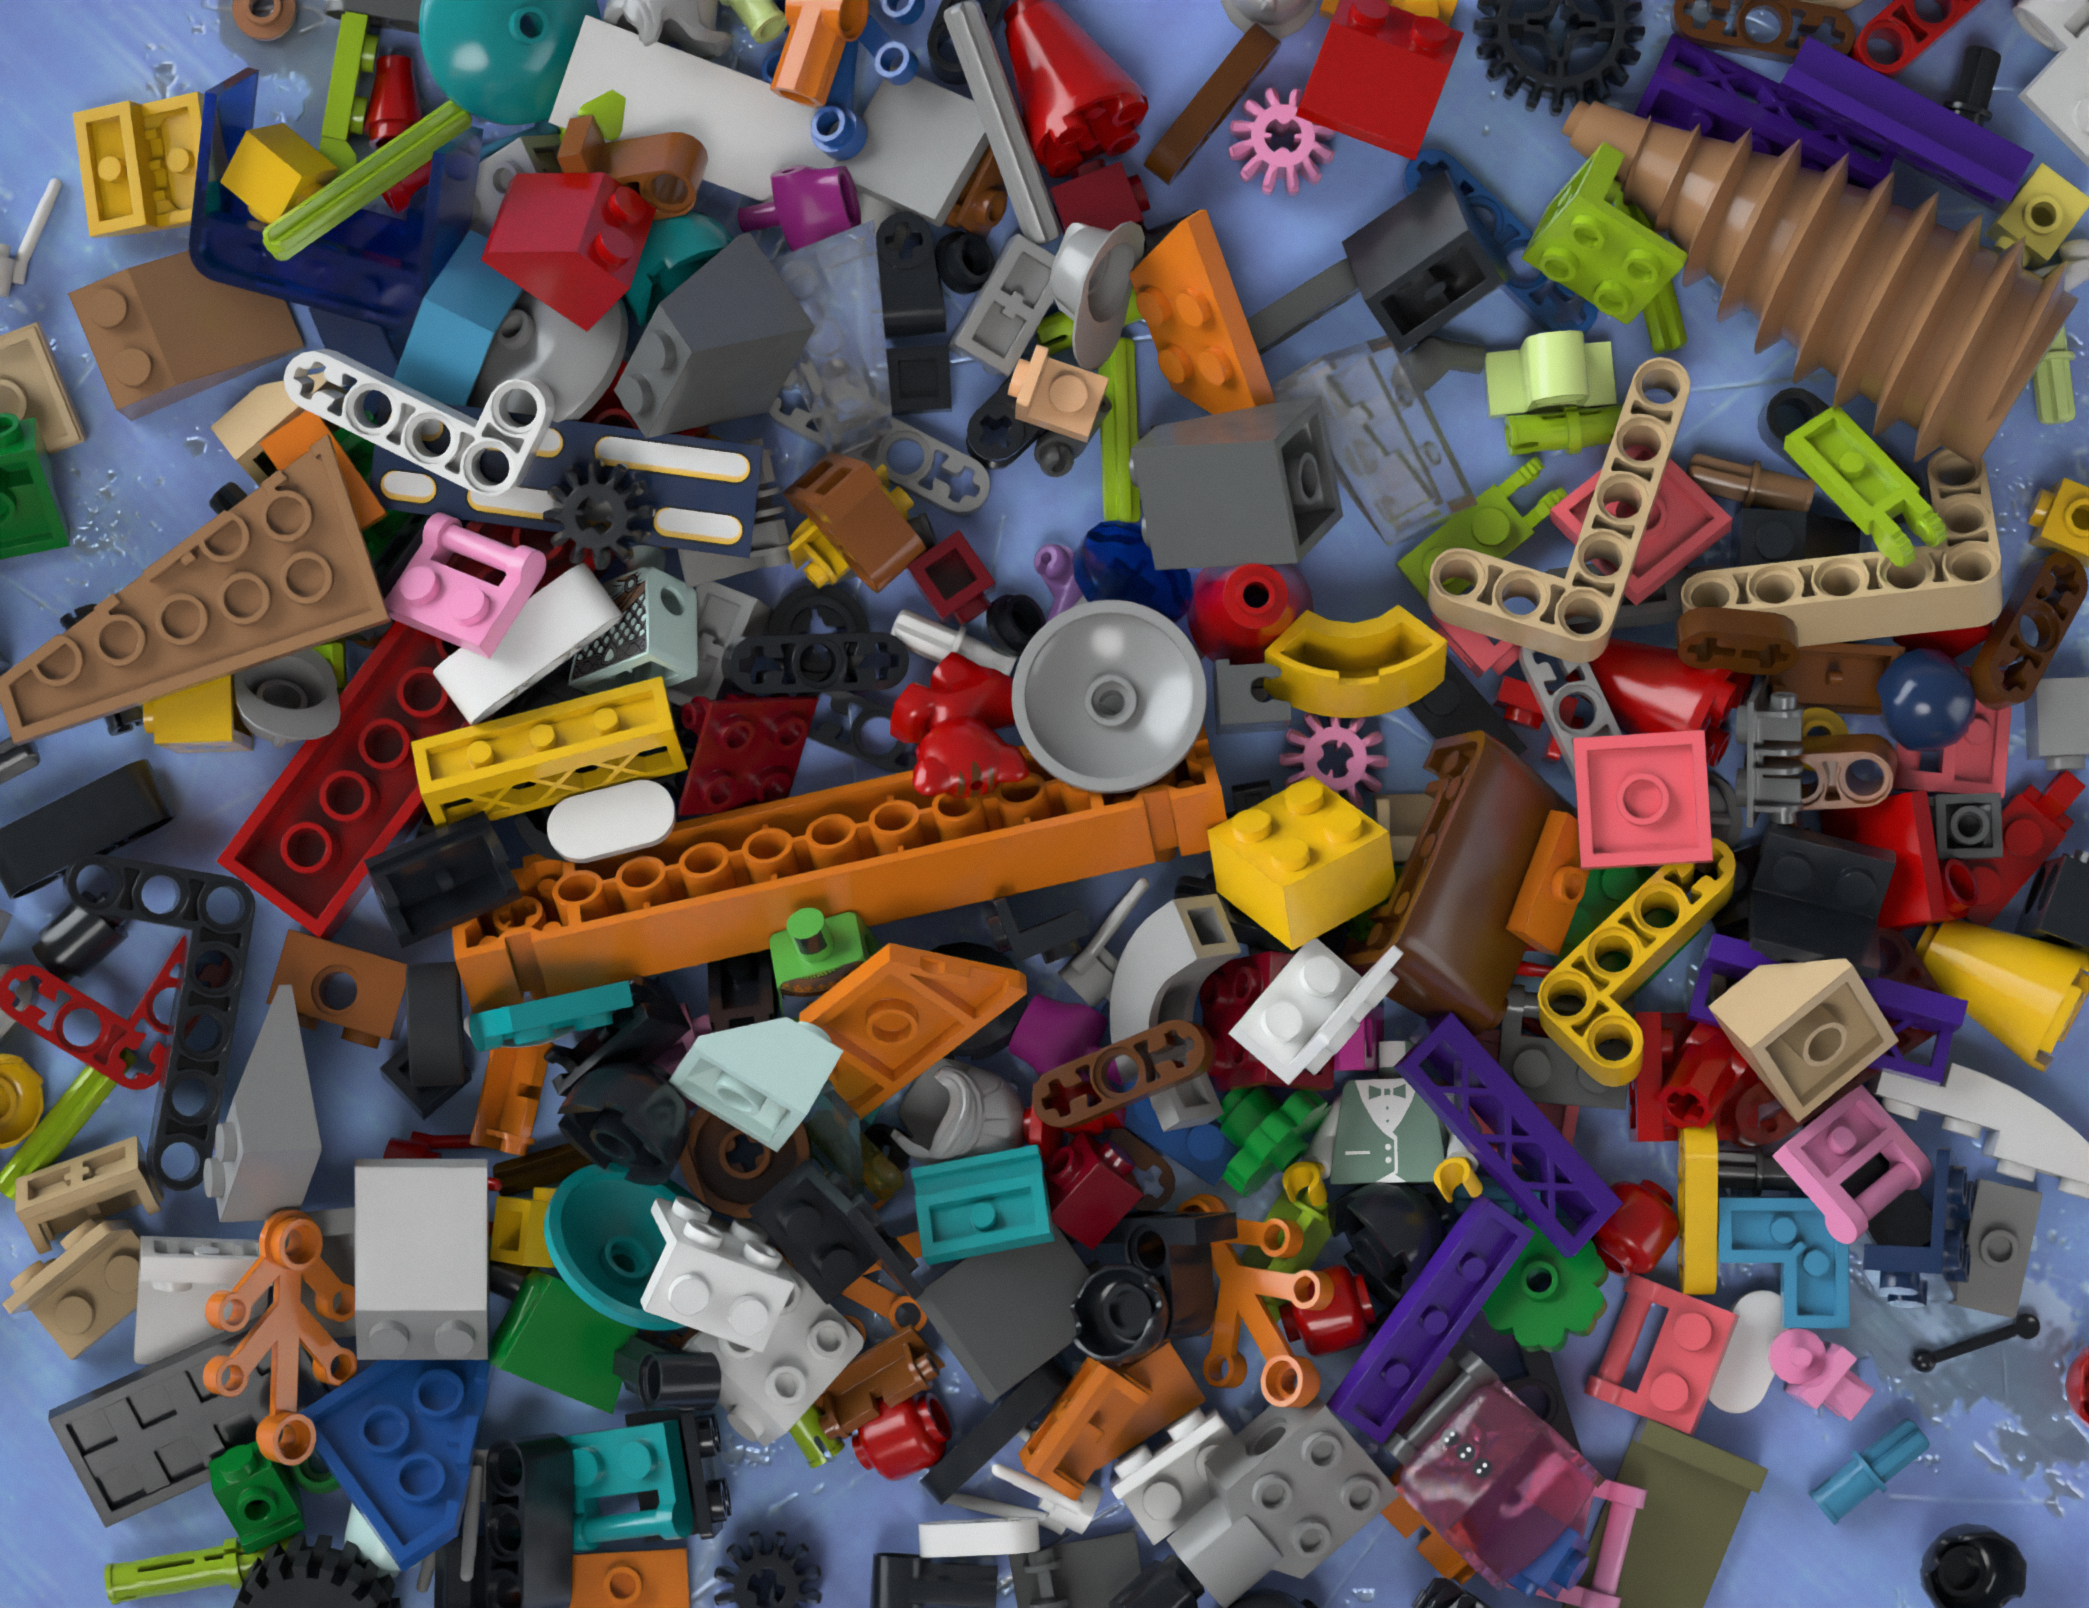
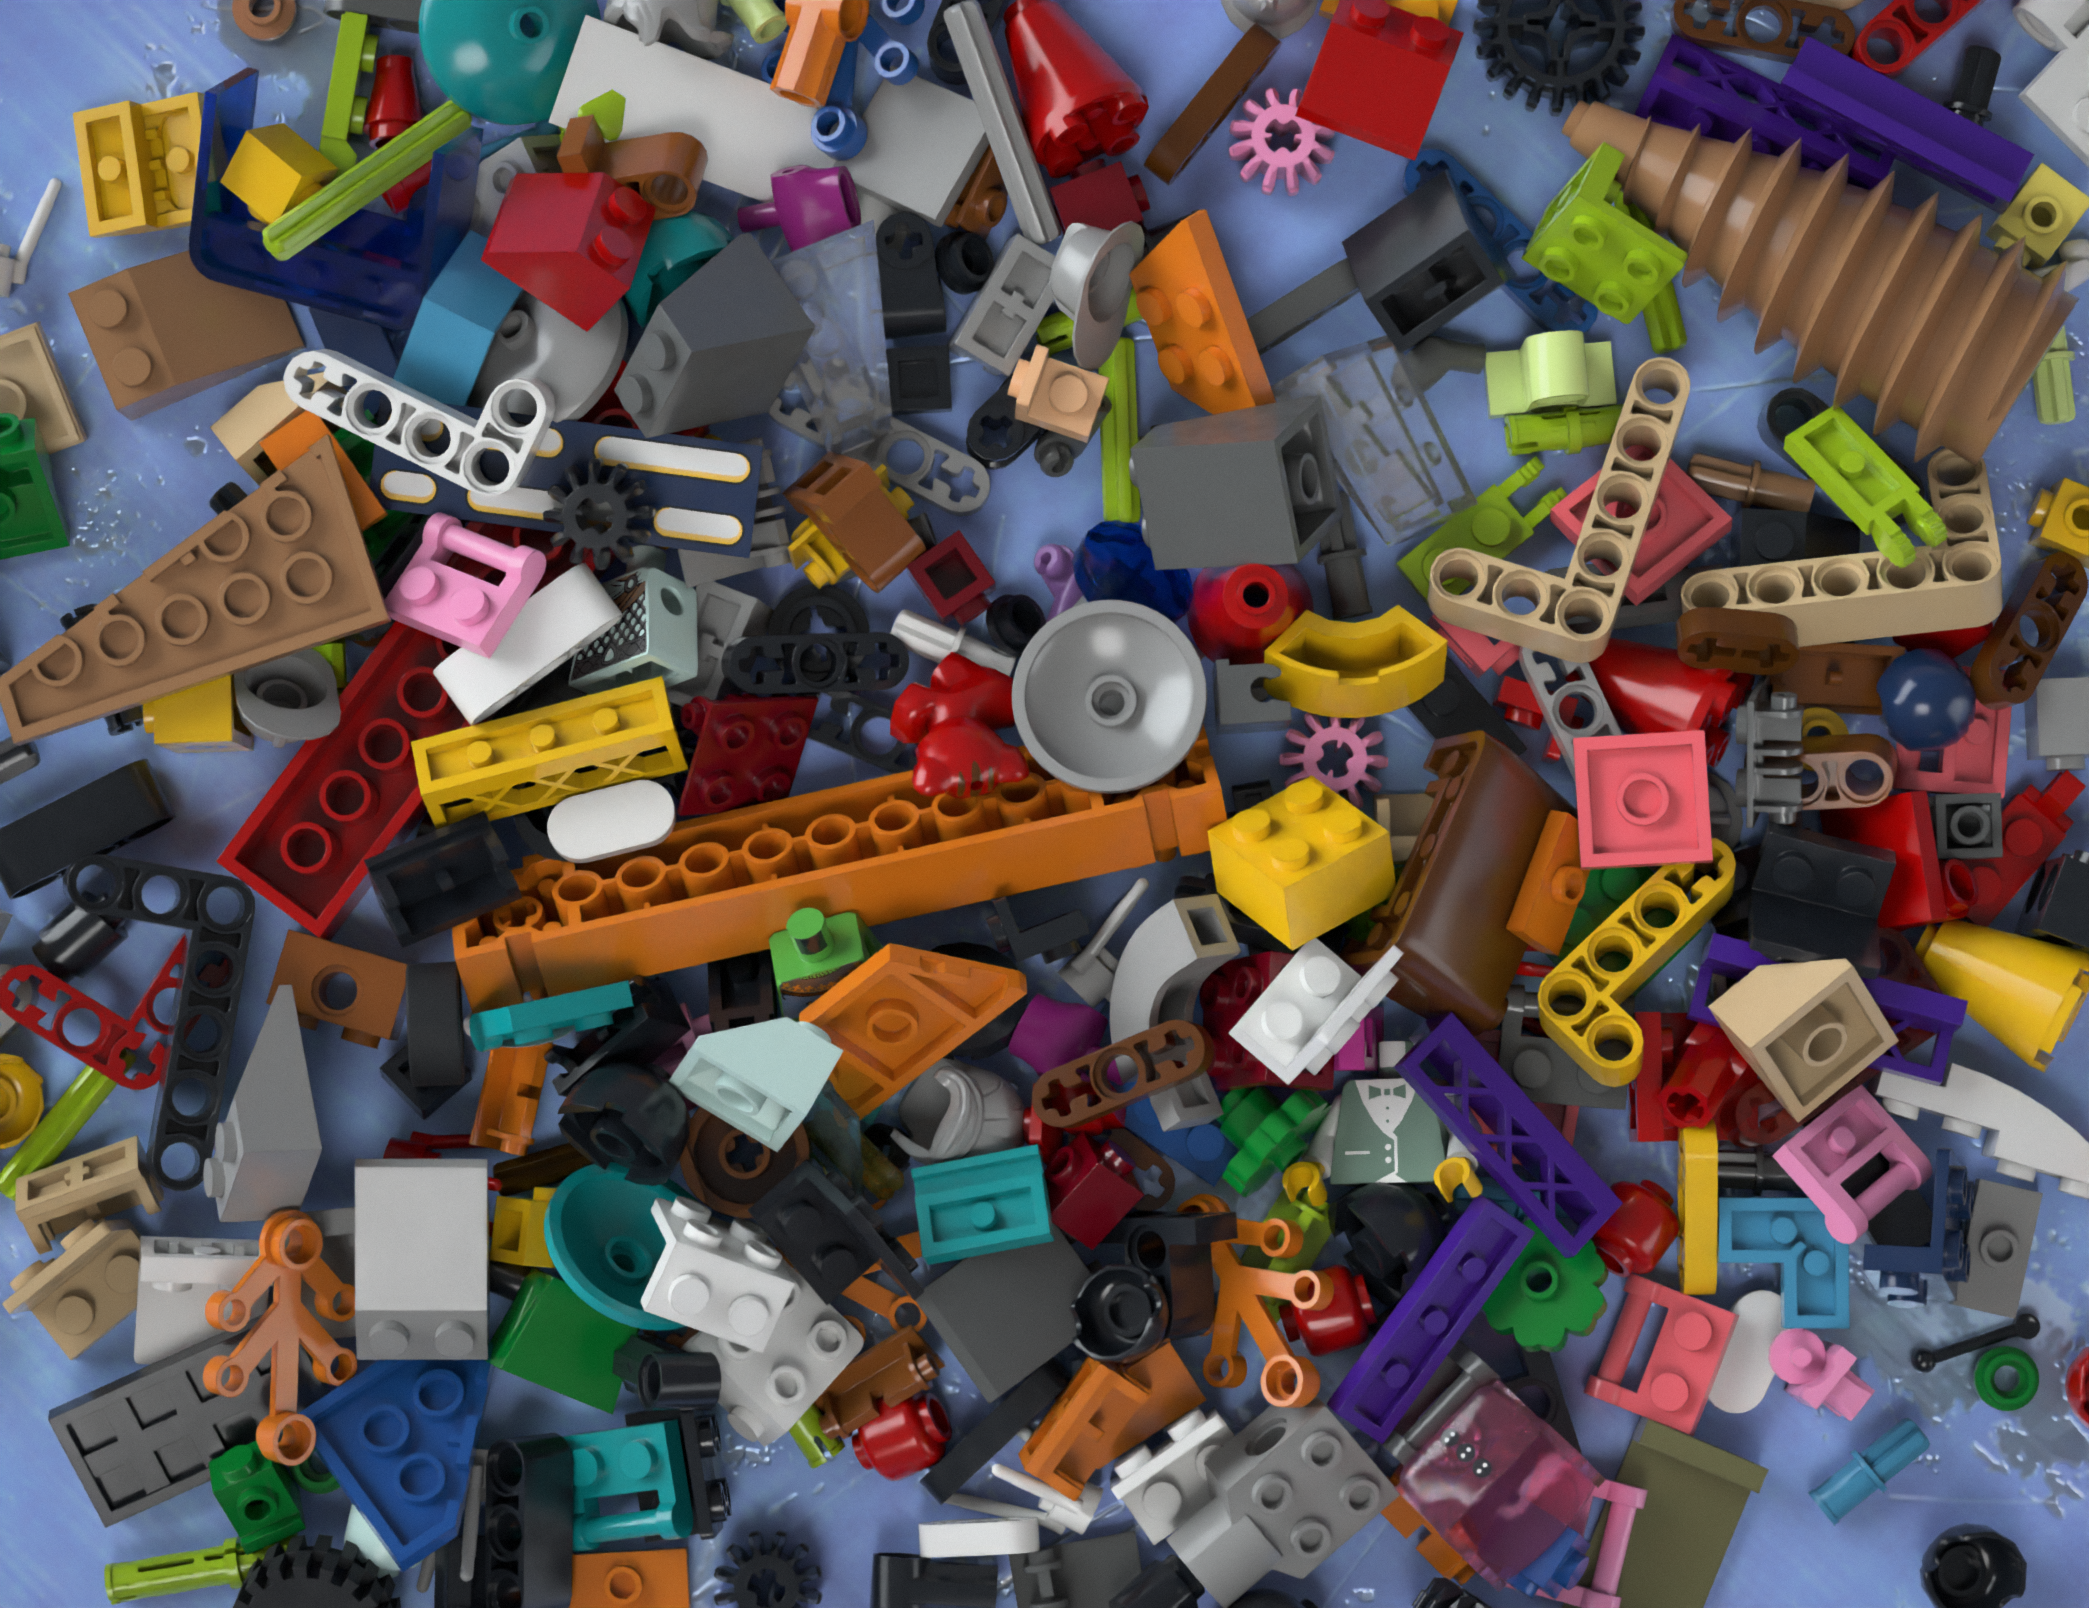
(1344, 566): none -> dark grey axle
(2025, 1383): none -> green plate

